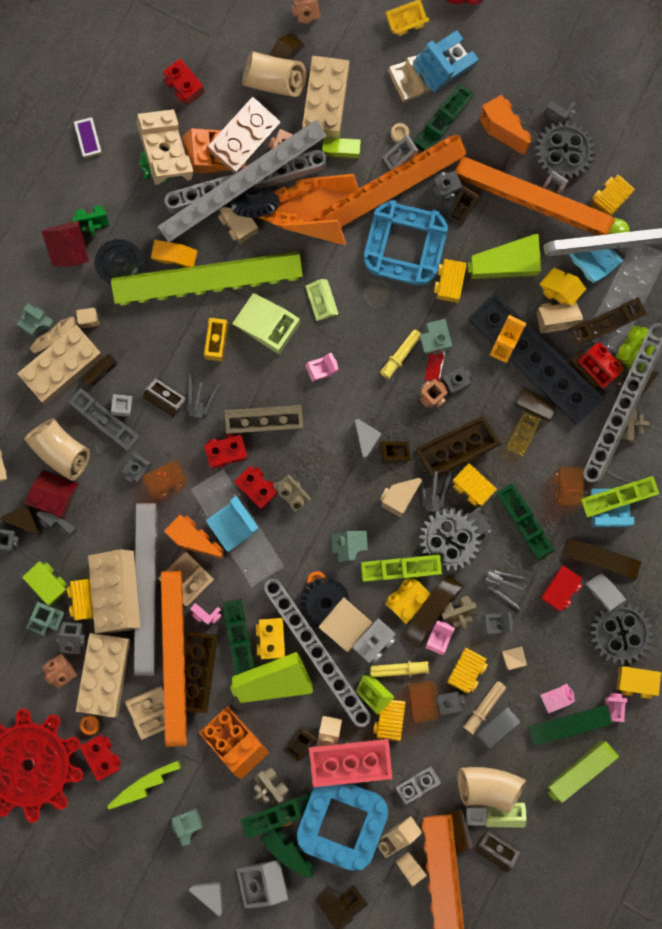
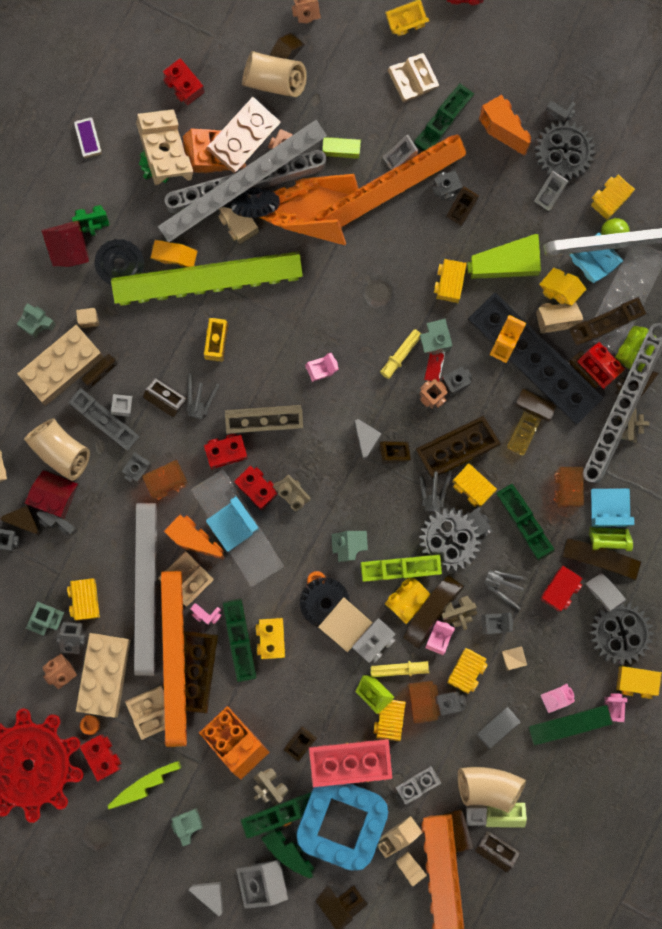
(45, 583): lime brick -> none
(53, 335): tan tile -> none
(114, 591): tan brick -> none
(267, 323): yellowish green slope -> none
(273, 680): lime slope -> none
(315, 642): light grey beam -> none
(321, 299): yellowish green slope -> none
(326, 94): tan brick -> none
(329, 731): tan slope -> none
(399, 131): tan tile -> none
(399, 496): tan slope -> none
(410, 217): dark azure plate -> none
(441, 71): dark azure brick -> none
(485, 707): tan axle -> none
(534, 197): orange beam -> none
(582, 771): lime slope -> none
(610, 538): none -> lime plate
(620, 496): lime slope -> none

